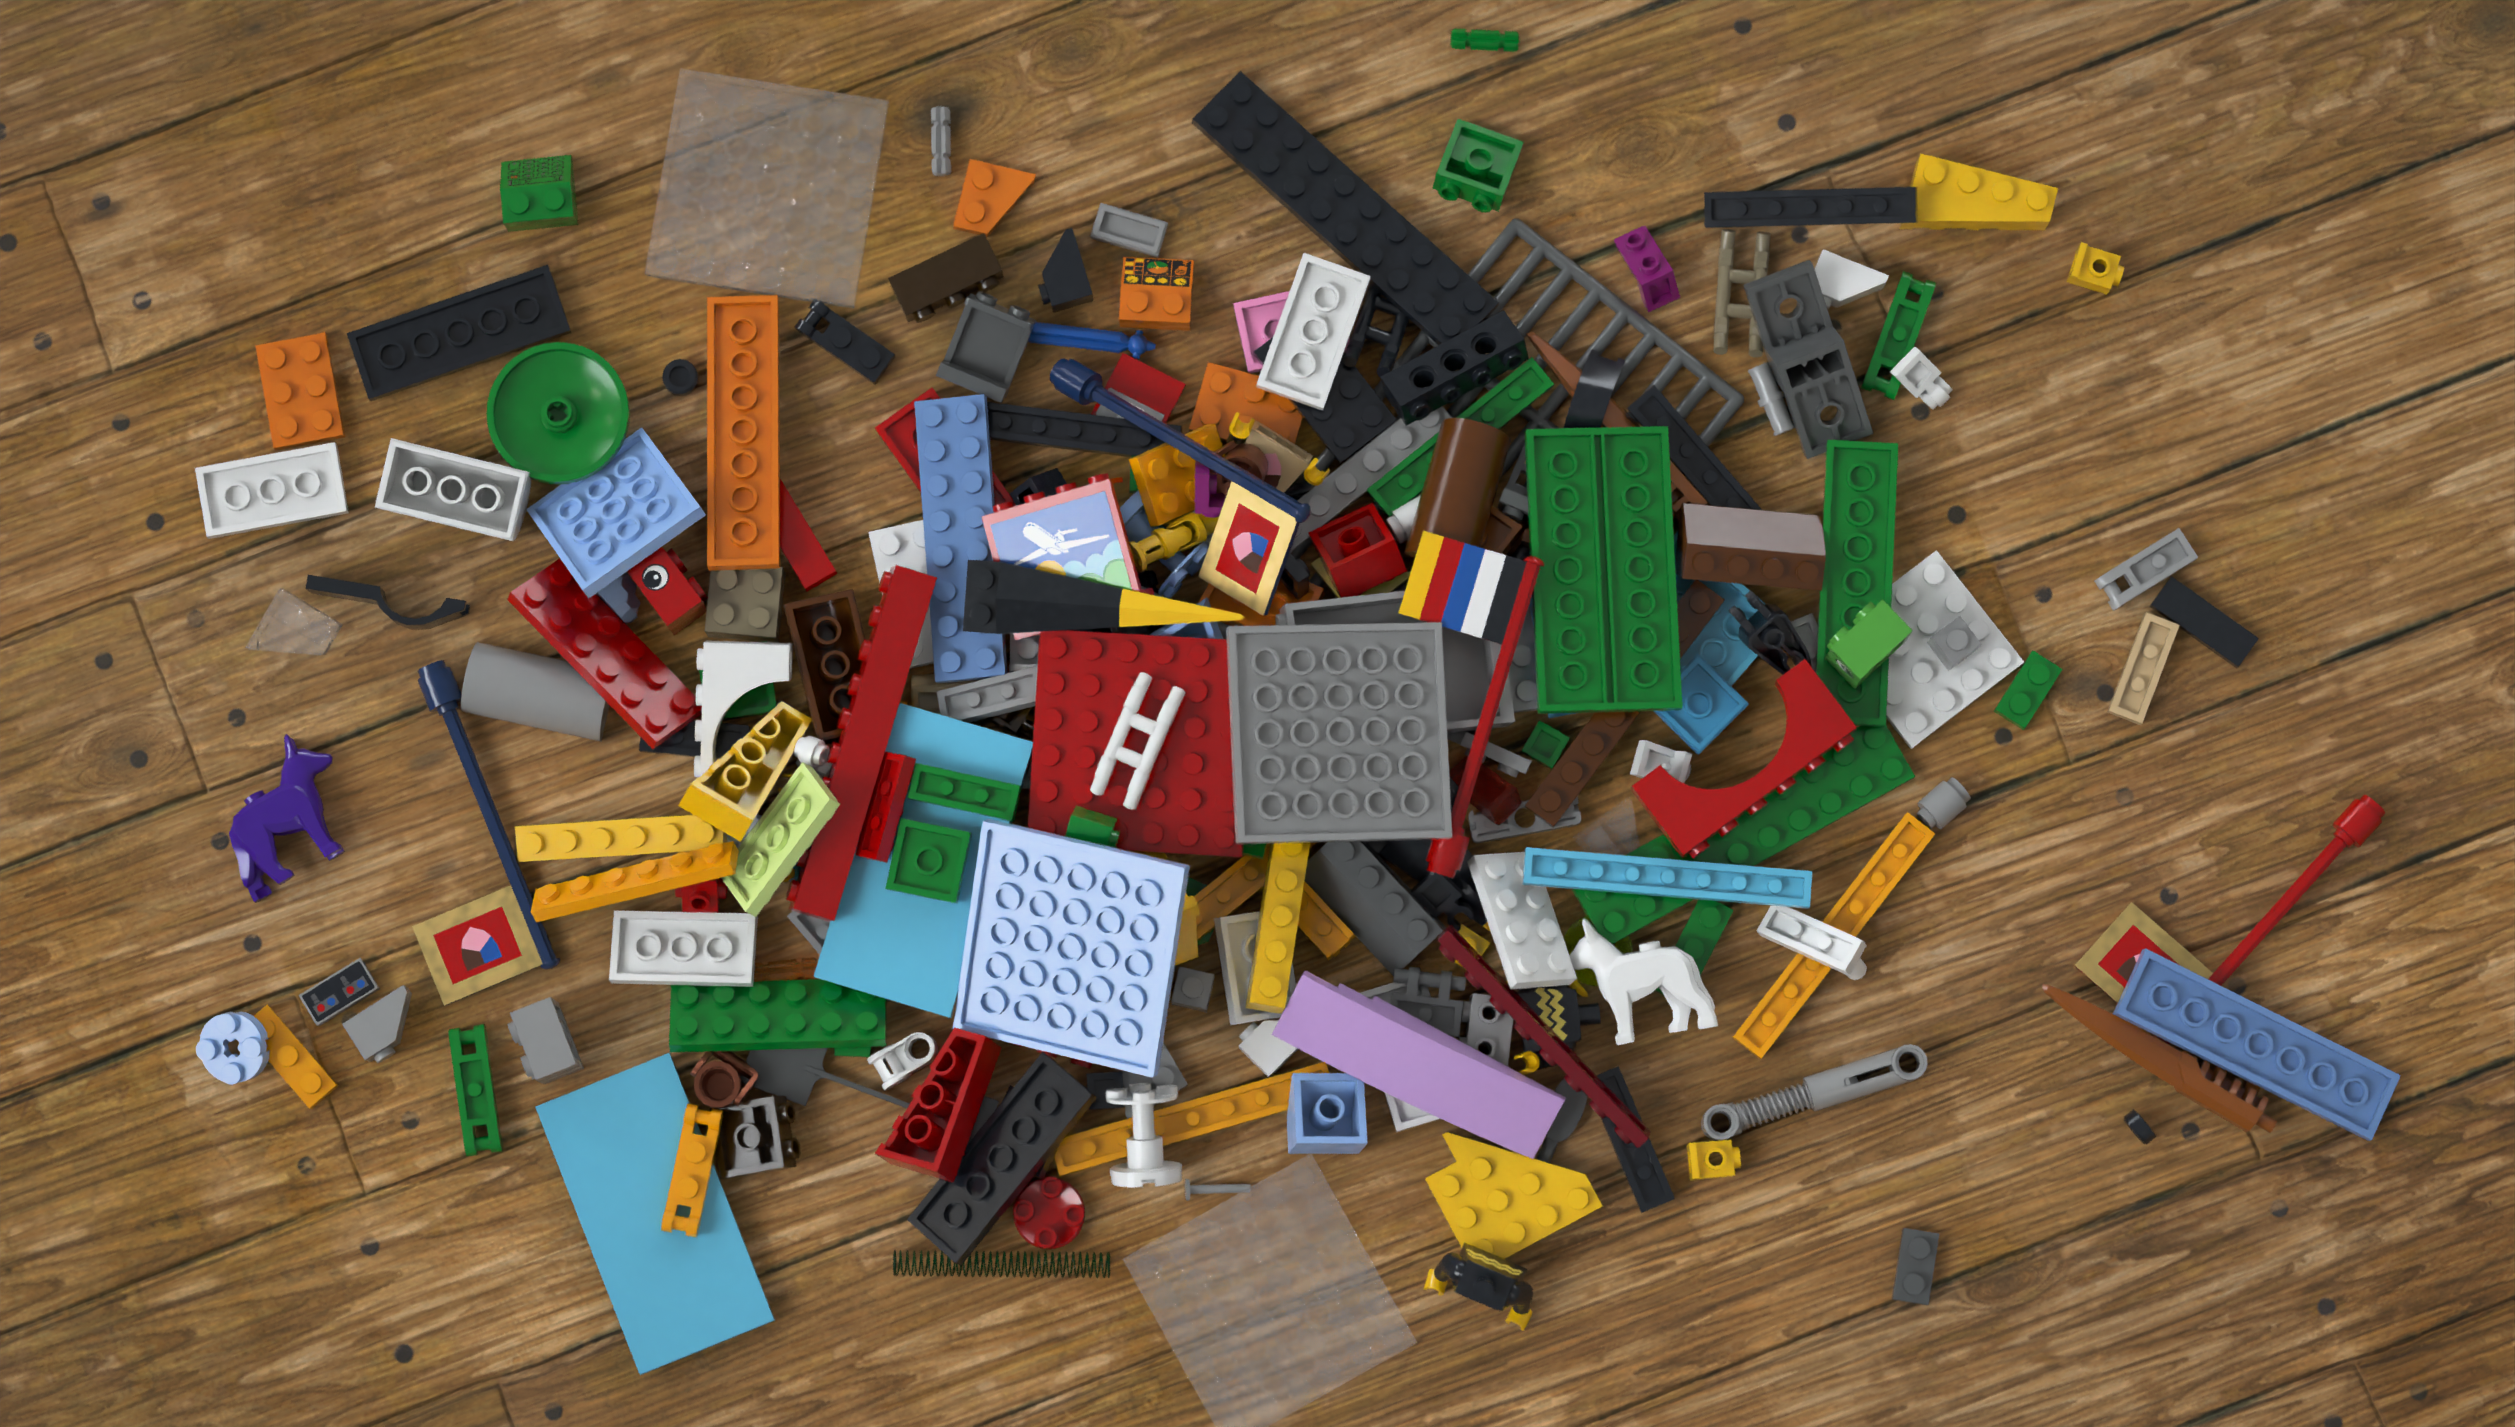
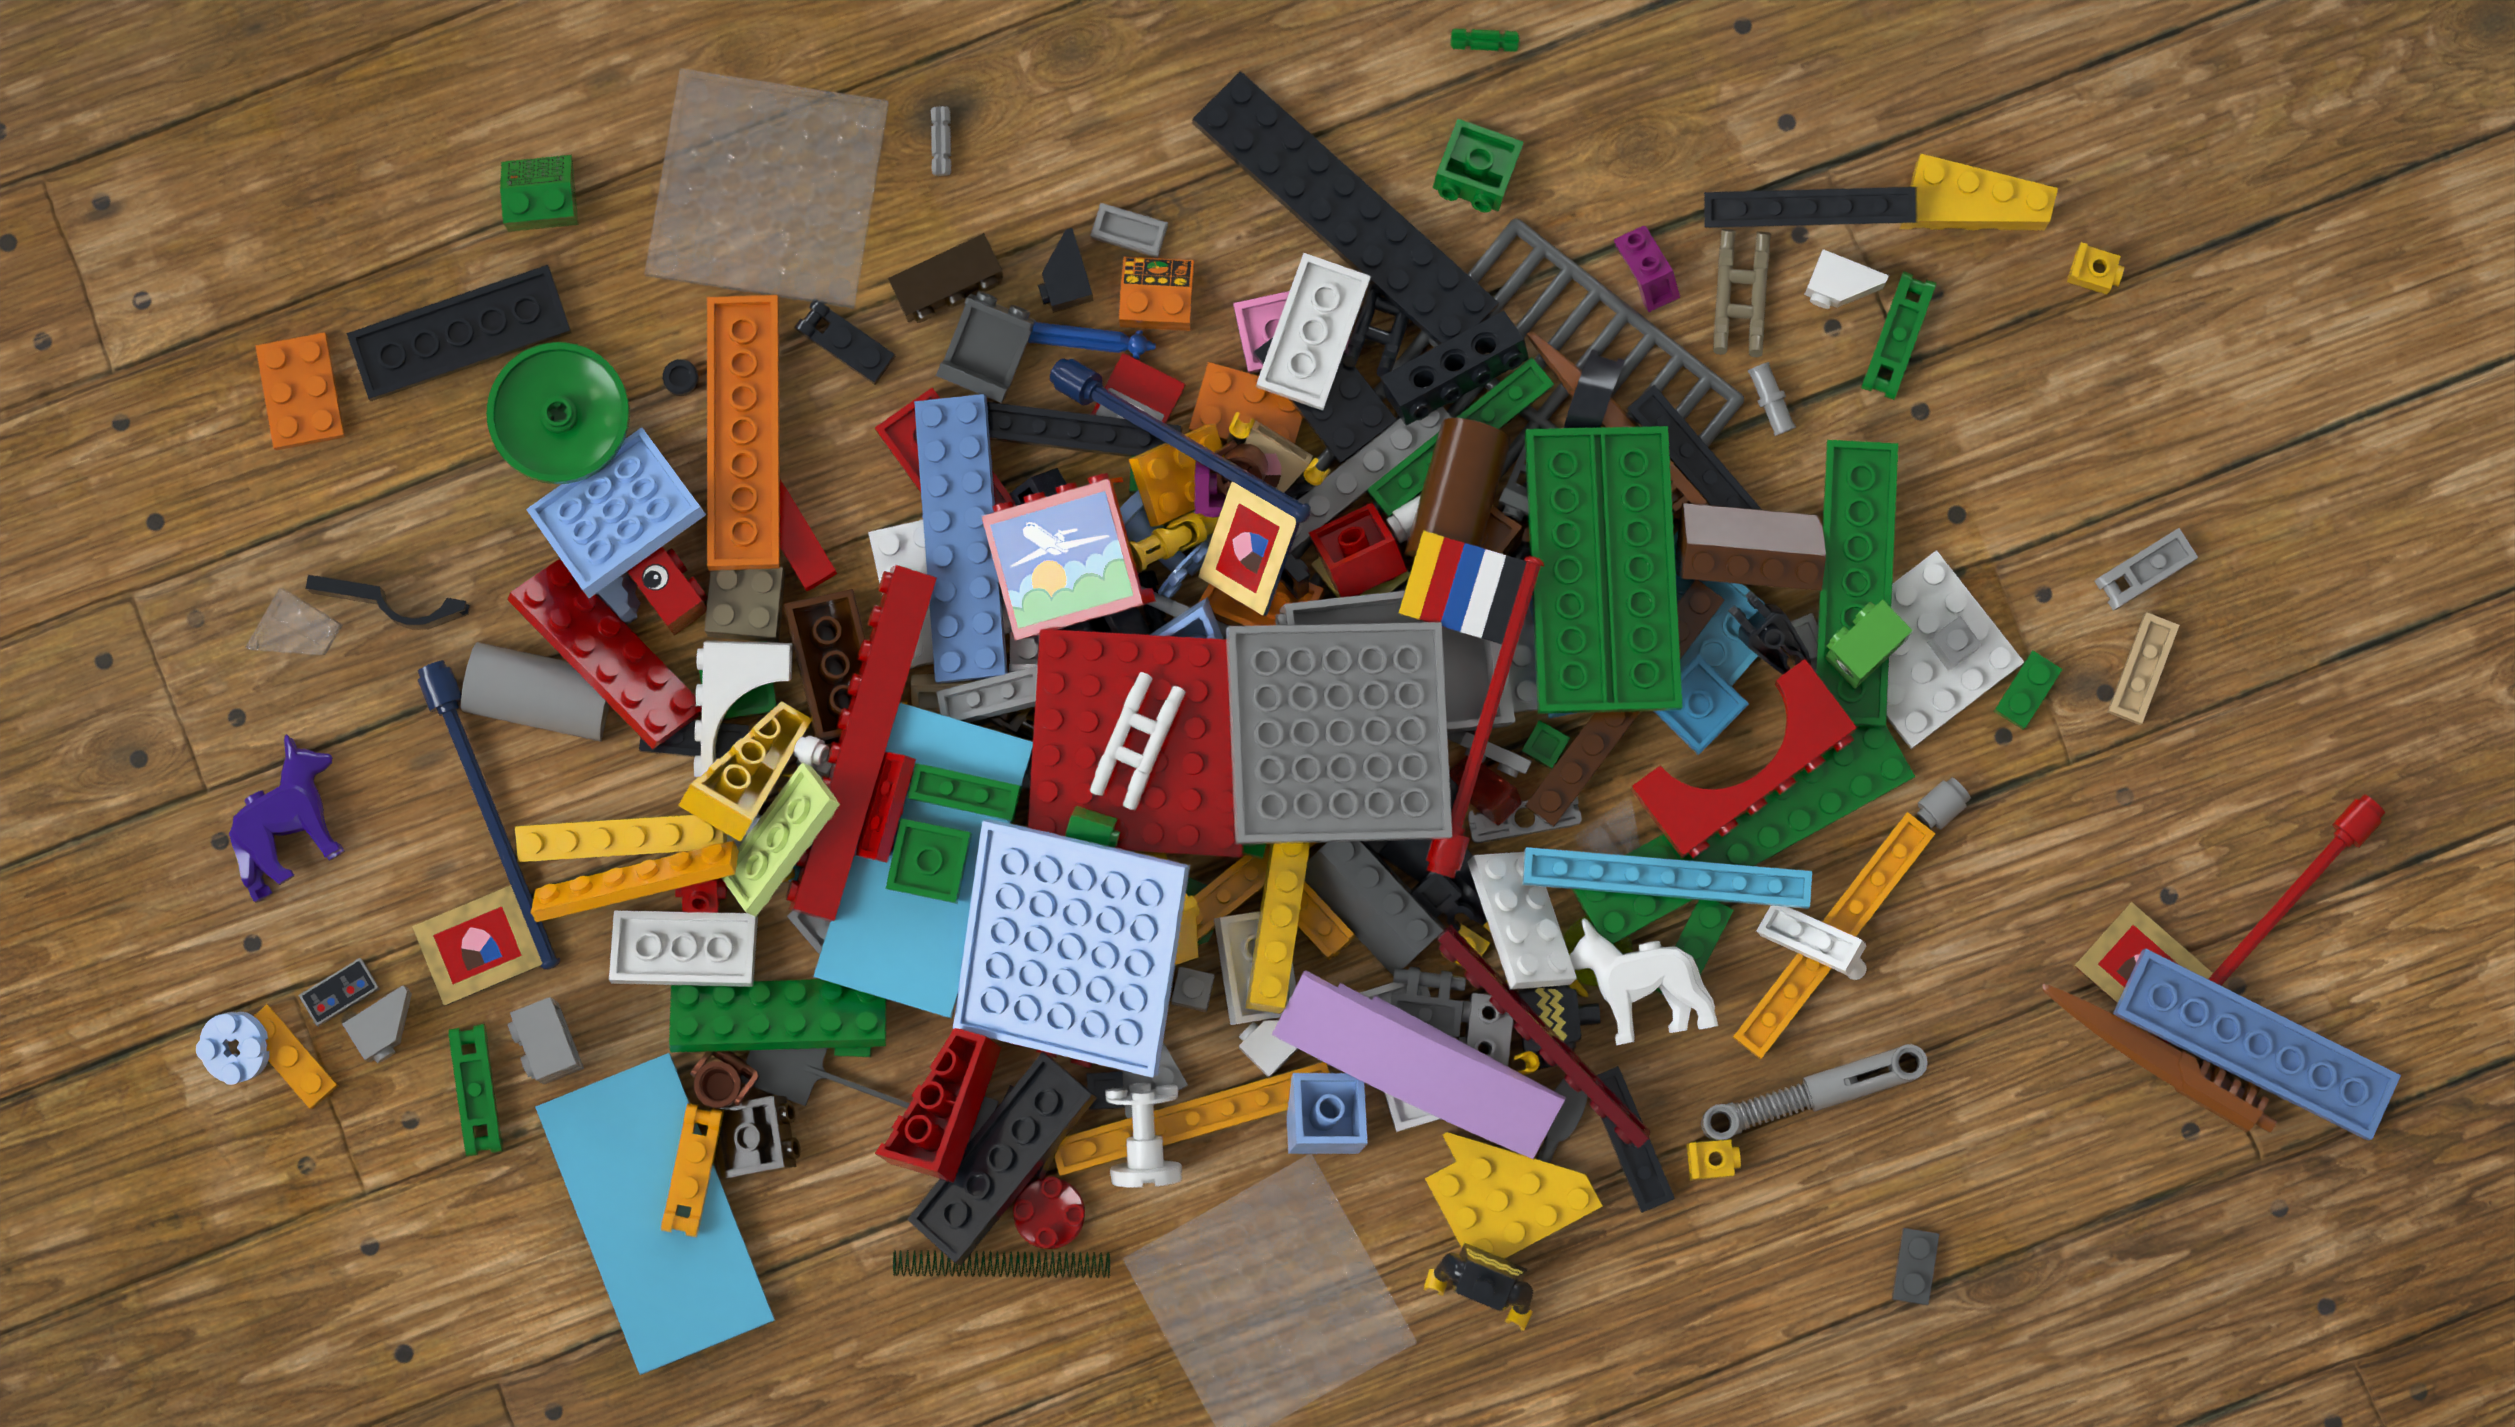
(271, 490): white plate -> none
(454, 490): white brick -> none
(785, 969): clear orange axle -> none
(901, 1059): white piece -> none
(989, 195): orange wing -> none
(1025, 599): black plate -> none
(1211, 1189): light grey pin -> none
(1652, 755): white bracket -> none
(1808, 358): dark grey bracket -> none
(1922, 379): white plate -> none
(2139, 1127): black tile -> none
(2204, 622): black tile -> none

